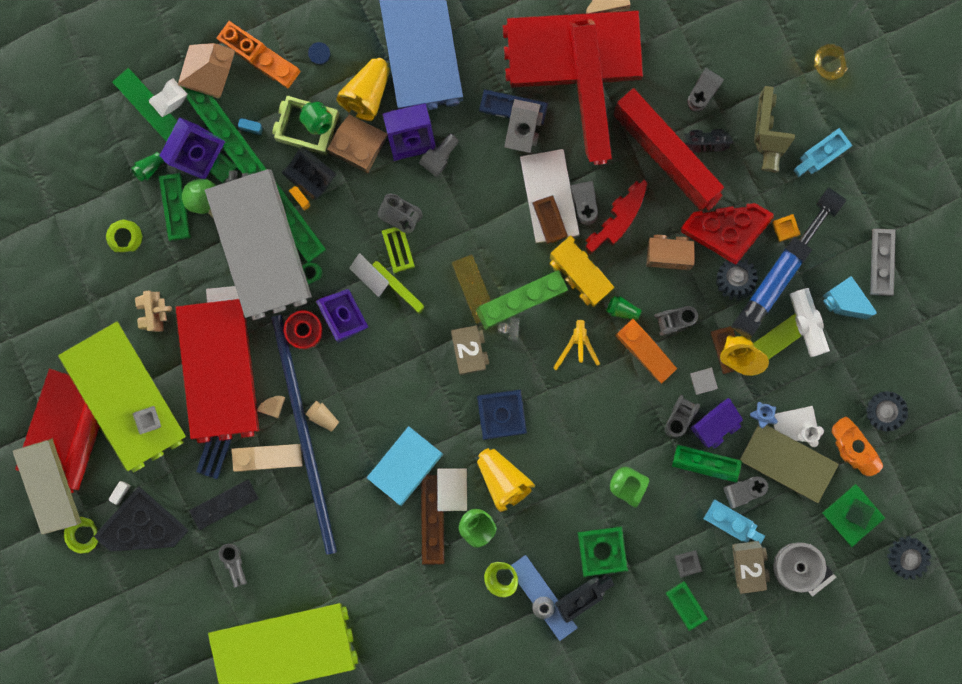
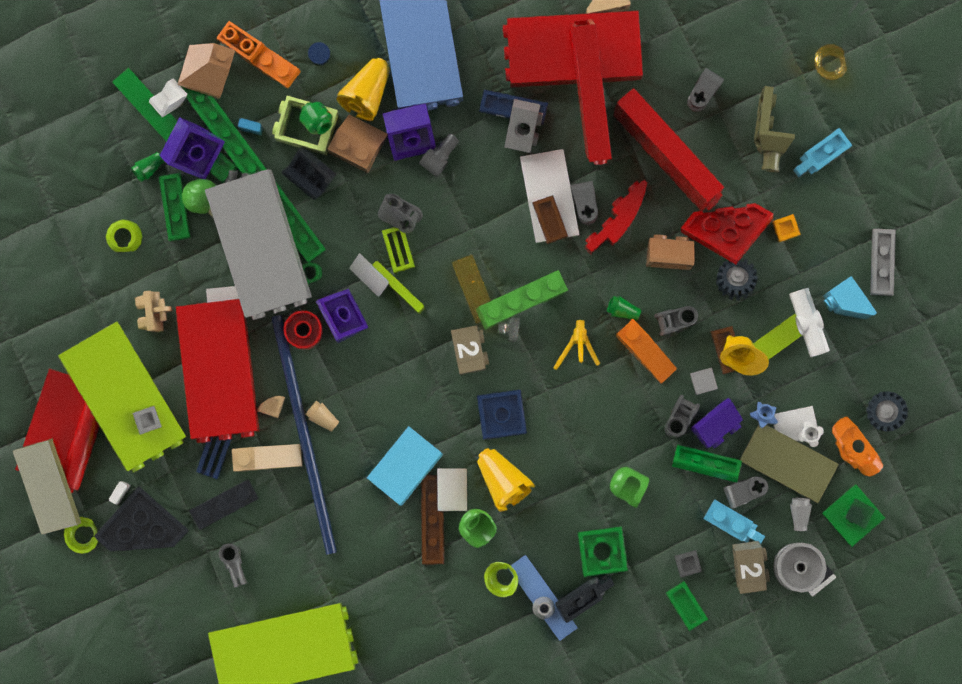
(300, 198): light orange tile -> none
(580, 272): yellow wedge -> none
(718, 137): black hinge -> none
(784, 269): piece -> none
(800, 513): none -> light grey cone
(909, 558): black wheel -> none

